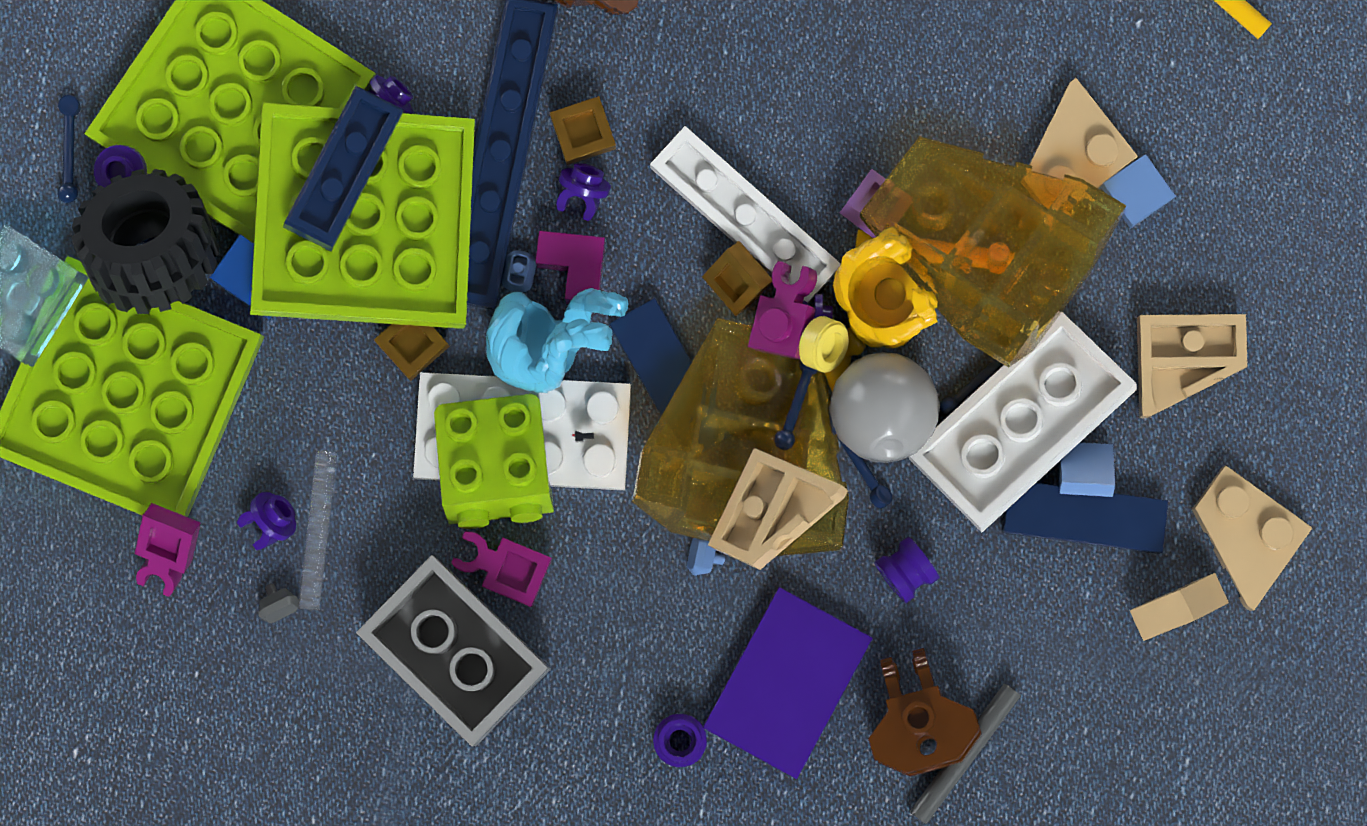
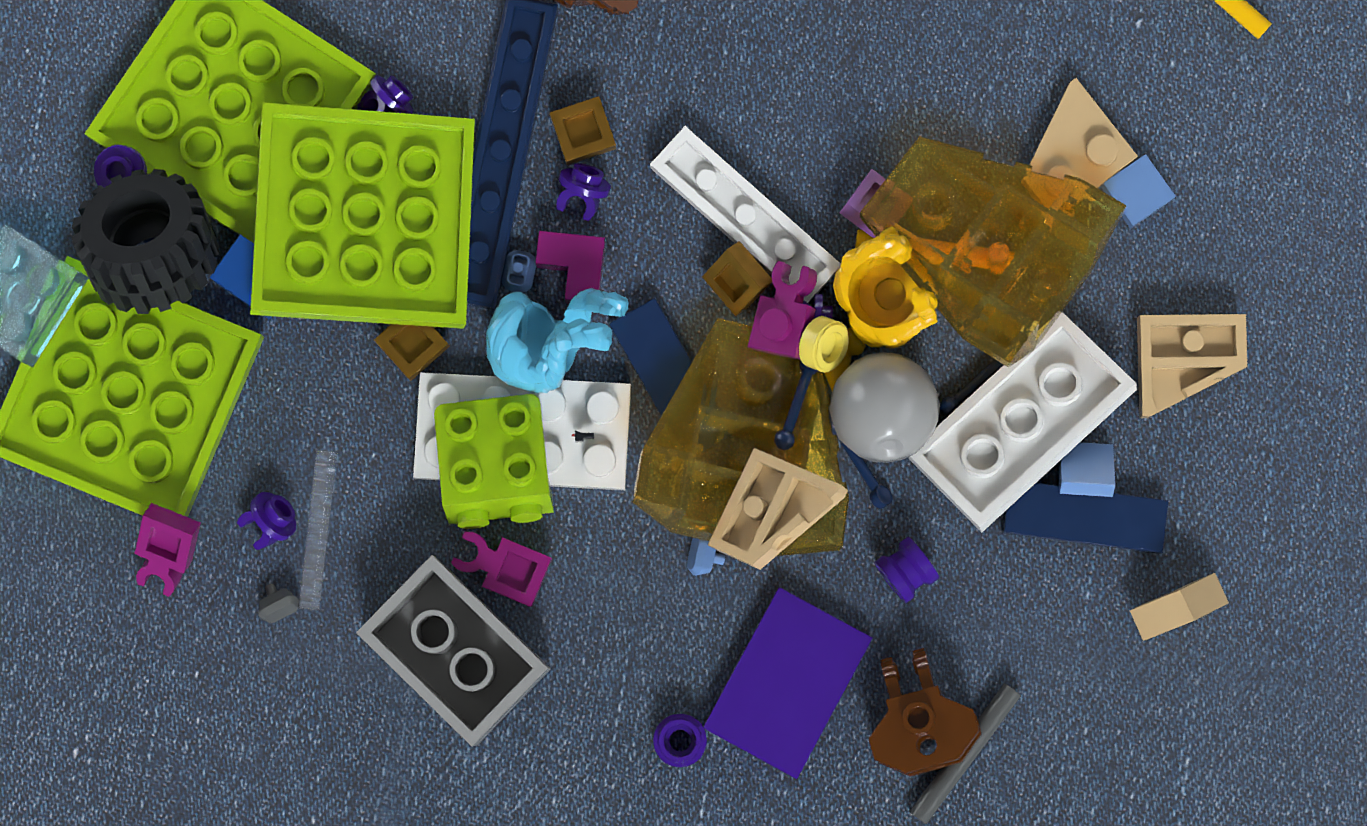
(69, 107): dark blue hinge -> none
(343, 168): dark blue tile -> none
(1249, 533): tan wing -> none

